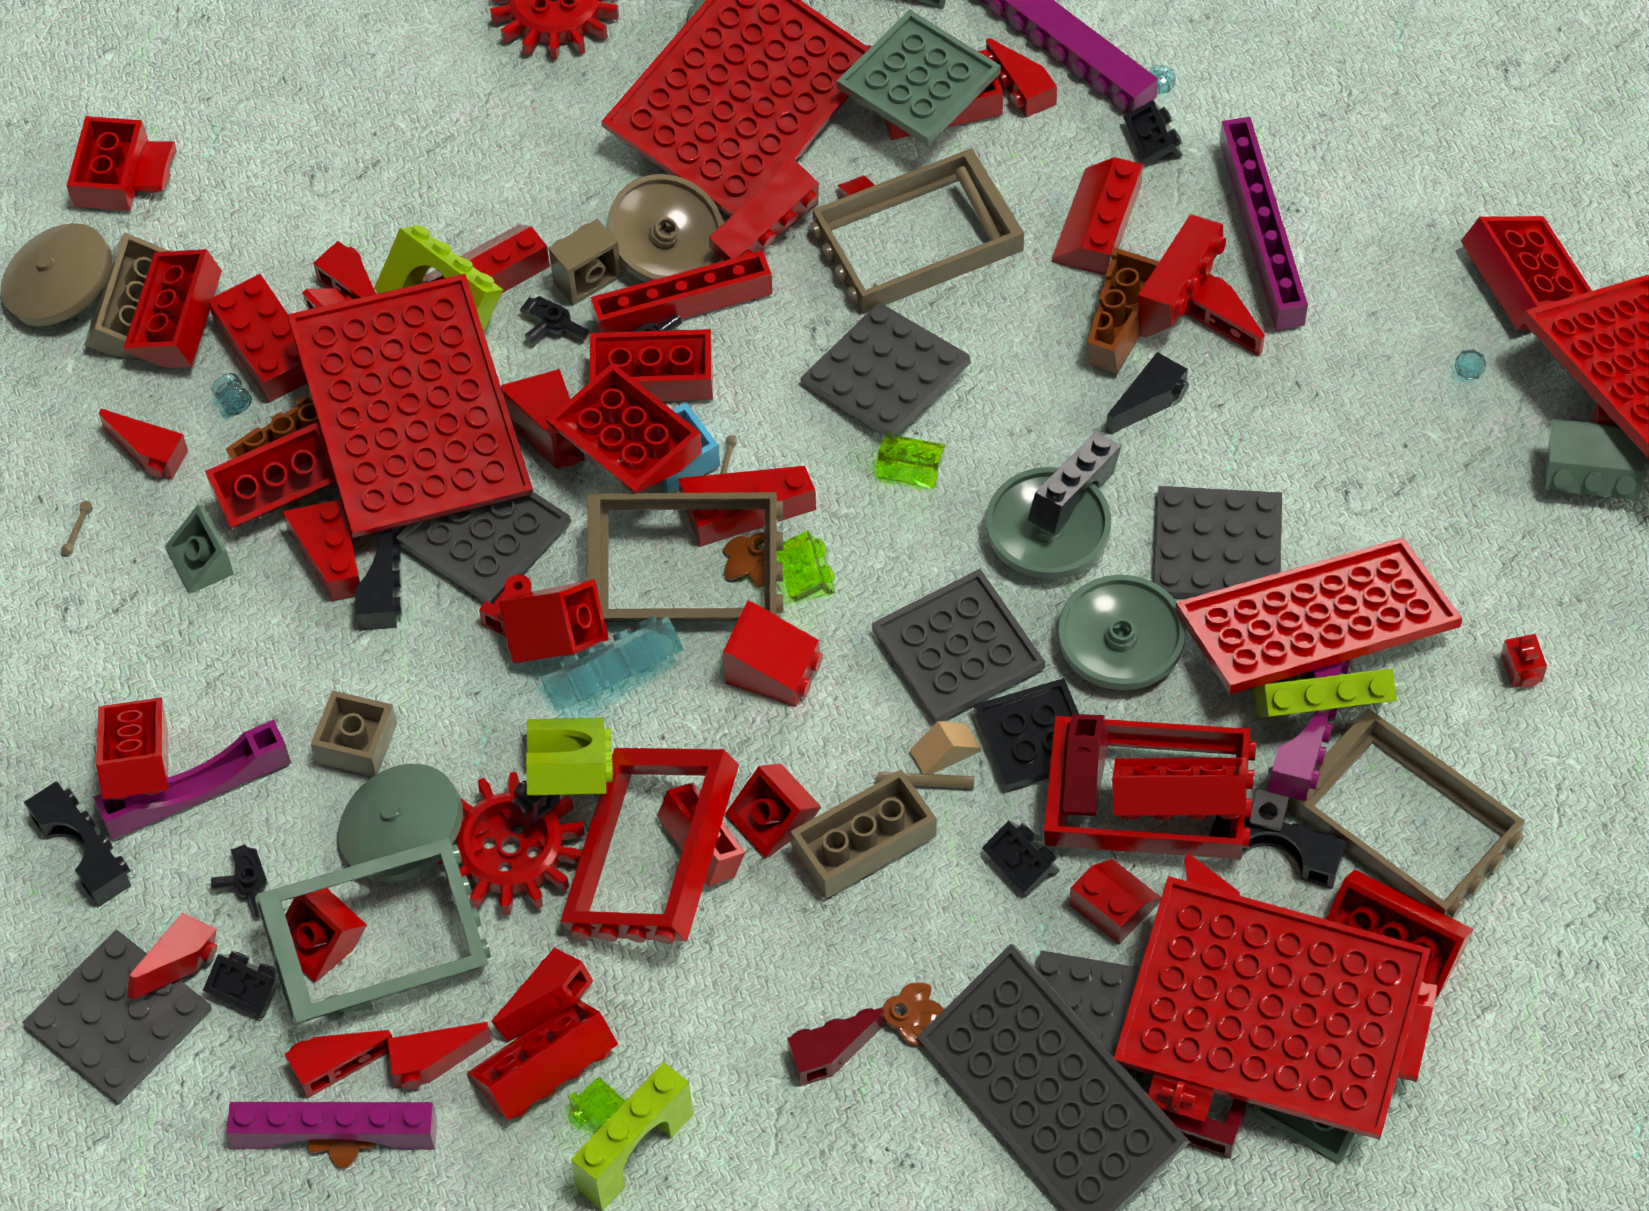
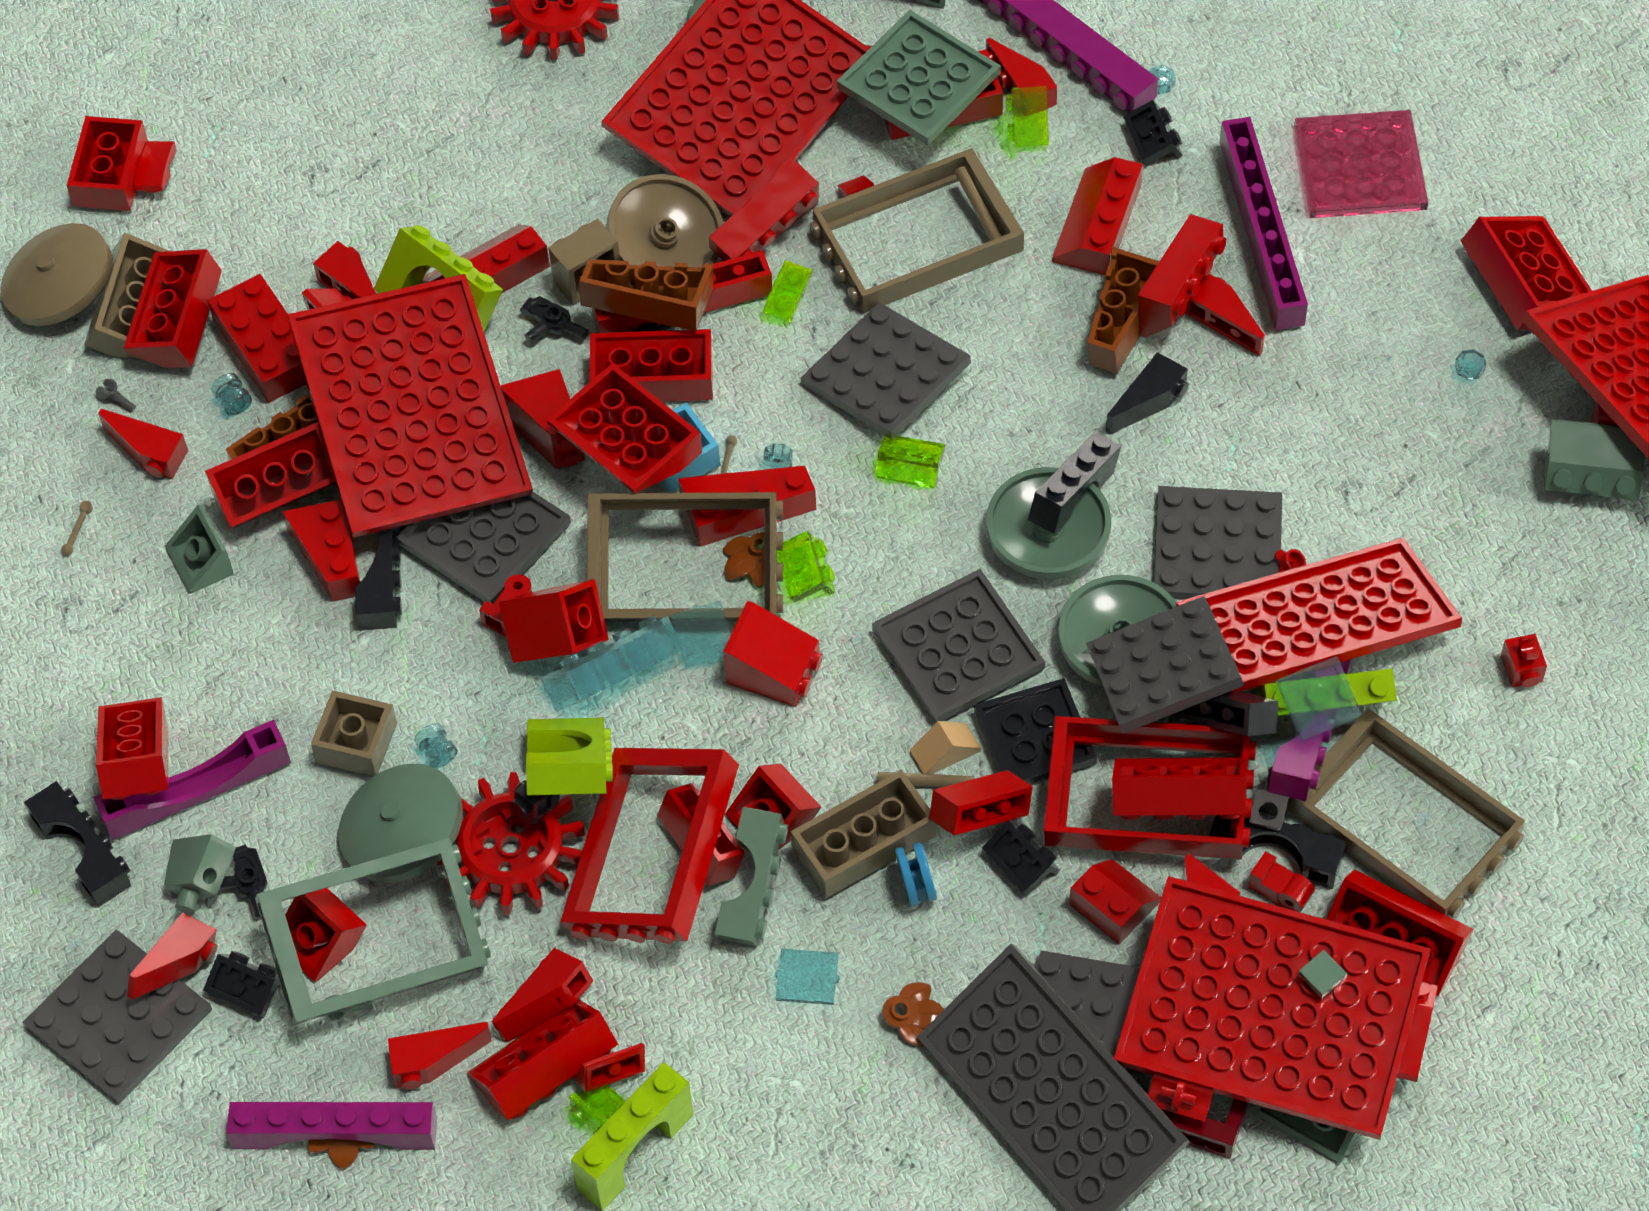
(114, 394): none -> dark grey hand
(197, 868): none -> sand green torso
(333, 1057): red slope -> none
(436, 746): none -> clear light blue wheel
(611, 1068): none -> red slope
(648, 291): none -> dark orange wedge
(702, 633): none -> clear light blue piece
(742, 918): none -> sand green arch
(778, 456): none -> clear light blue tile
(787, 291): none -> clear neon green slope
(807, 976): none -> clear light blue piece
(825, 1050): dark red slope -> none
(916, 875): none -> dark azure head
(980, 802): none -> red brick
(1028, 116): none -> clear neon green bracket
(1084, 764): dark red slope -> none
(1164, 664): none -> dark grey plate
(1235, 713): none -> black brick
(1280, 884): none -> red leg
(1289, 559): none -> red plate
(1319, 698): none -> clear light blue tile
(1322, 974): none -> sand green tile
(1360, 164): none -> clear pink plate

